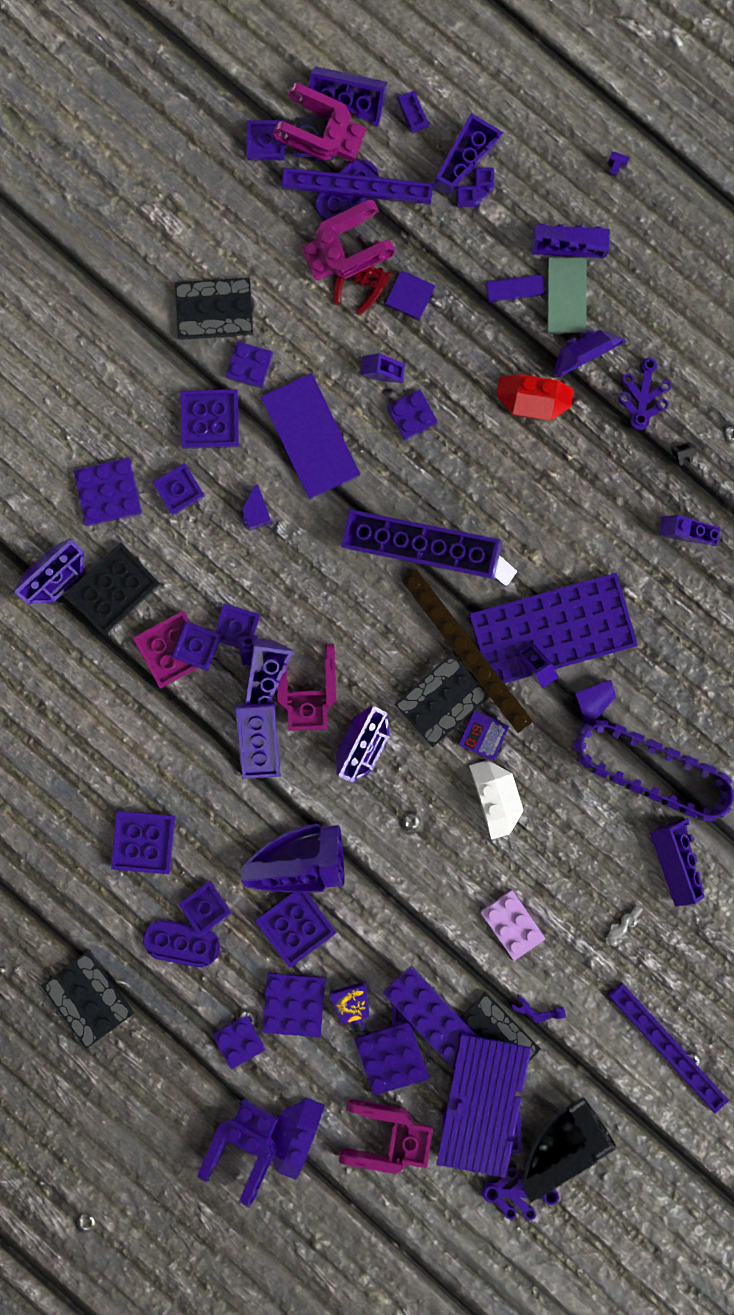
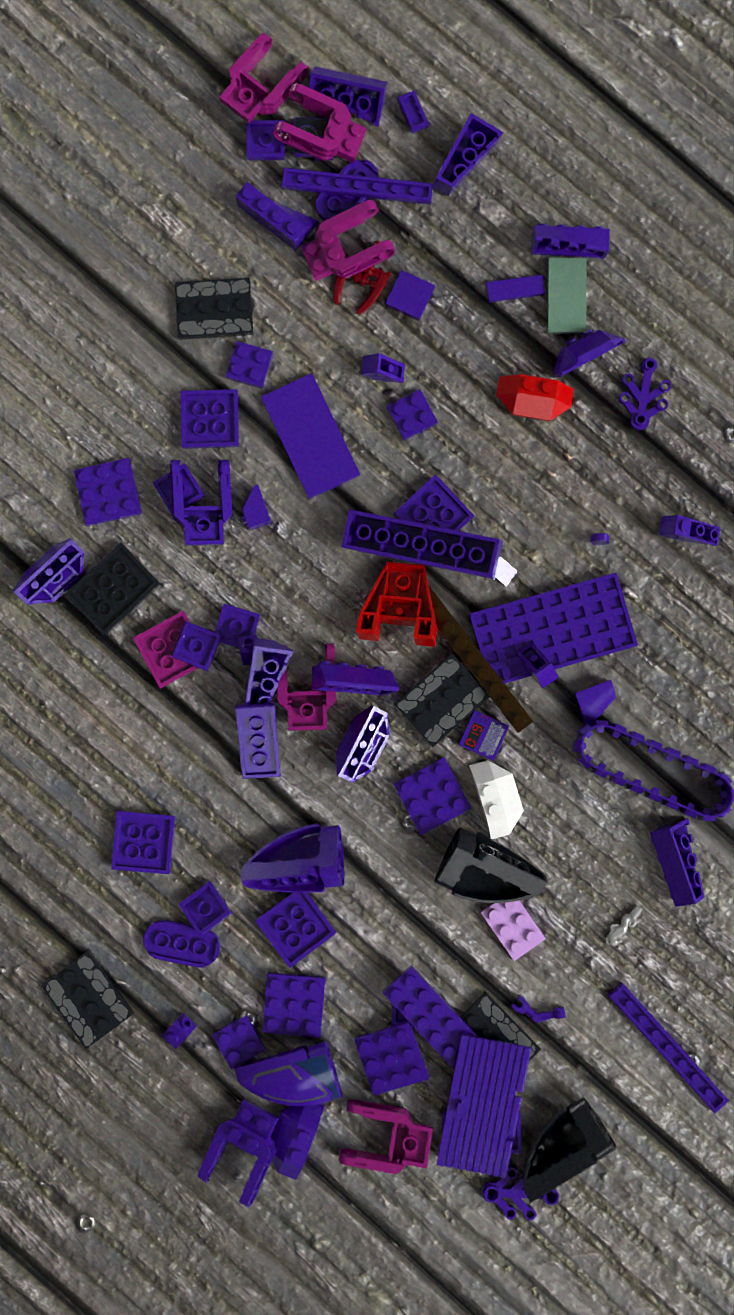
(179, 1031): none -> dark purple bracket
(202, 523): none -> dark purple plate
(249, 97): none -> magenta plate
(281, 220): none -> dark purple wedge
(293, 1077): none -> dark purple panel
(351, 1004): dark purple torso -> none
(353, 679): none -> dark purple slope
(399, 598): none -> red wedge
(432, 796): none -> dark purple plate
(435, 506): none -> dark purple plate
(472, 195): dark purple tile -> none
(487, 871): none -> black panel
(600, 539): none -> dark purple tile
(617, 161): dark purple tile -> none
(682, 451): black tile -> none

